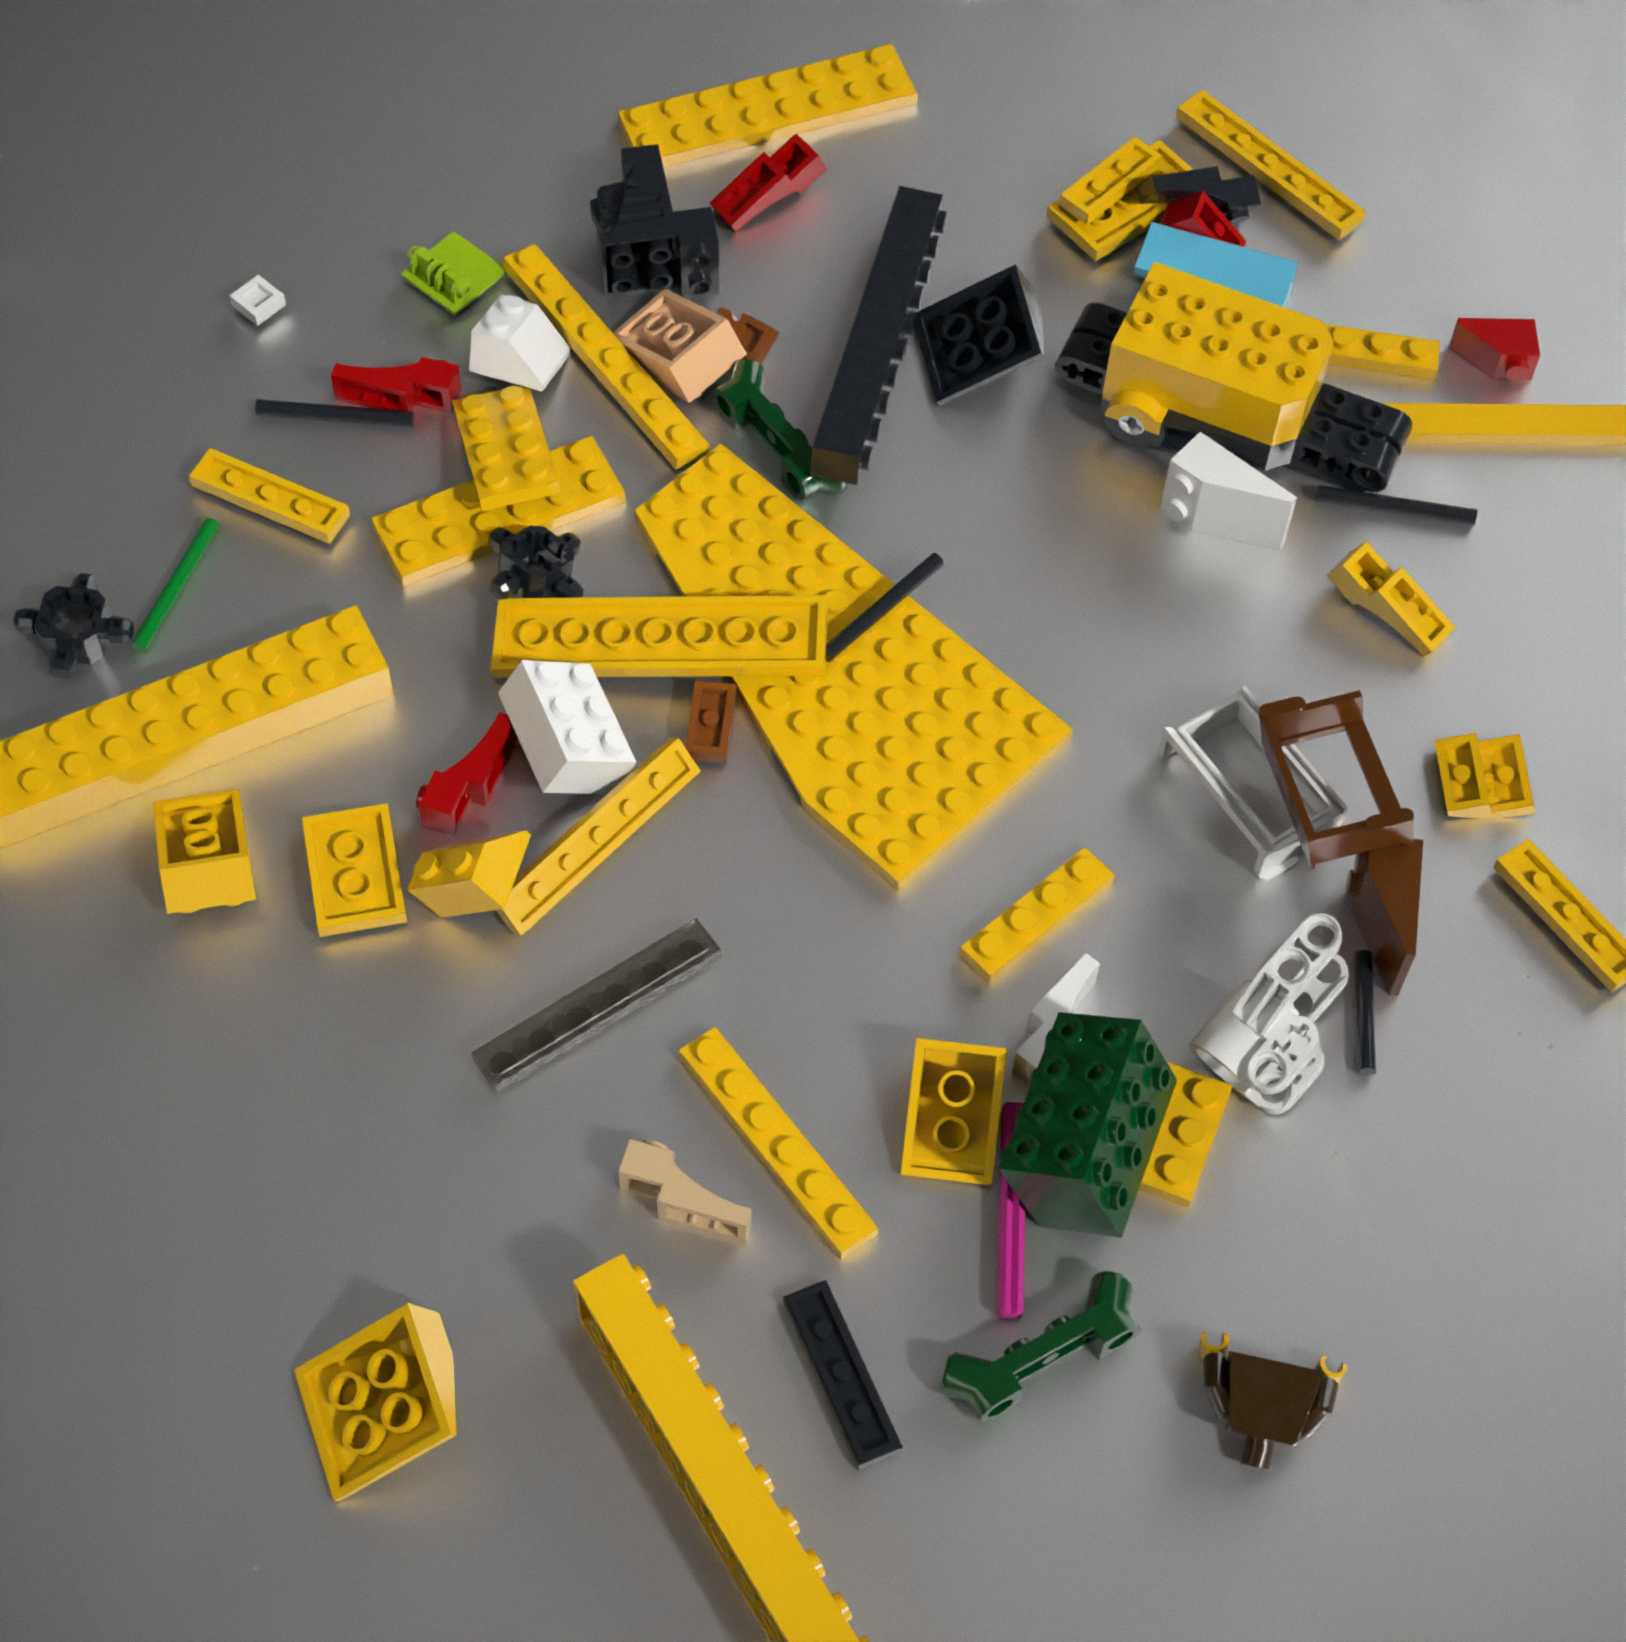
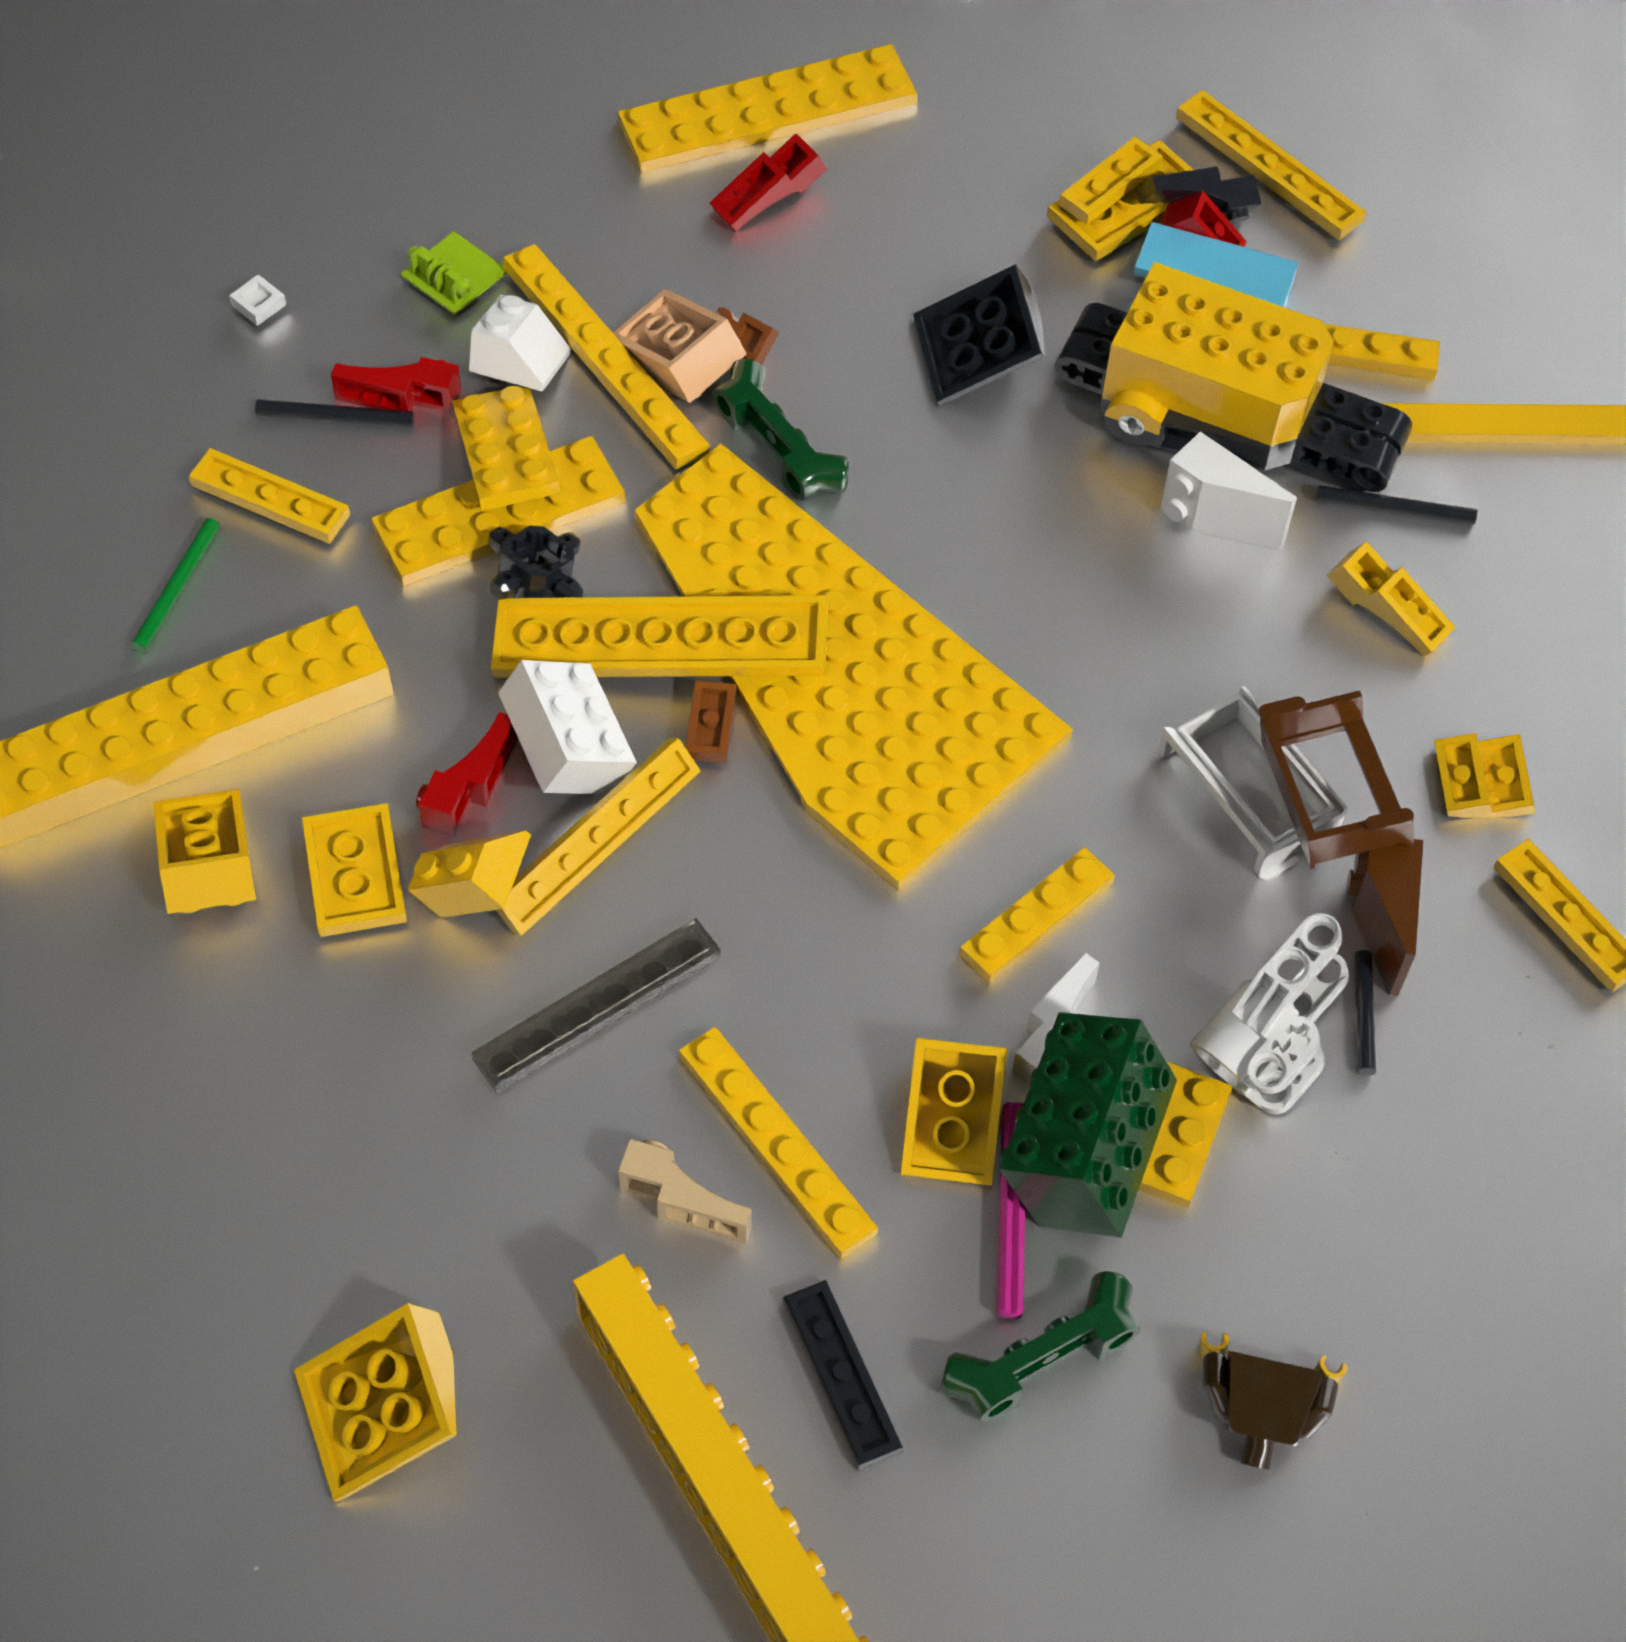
(63, 649): black piece -> none
(645, 241): black brick -> none
(878, 337): black brick -> none
(882, 606): black bar -> none
(1498, 346): red slope -> none

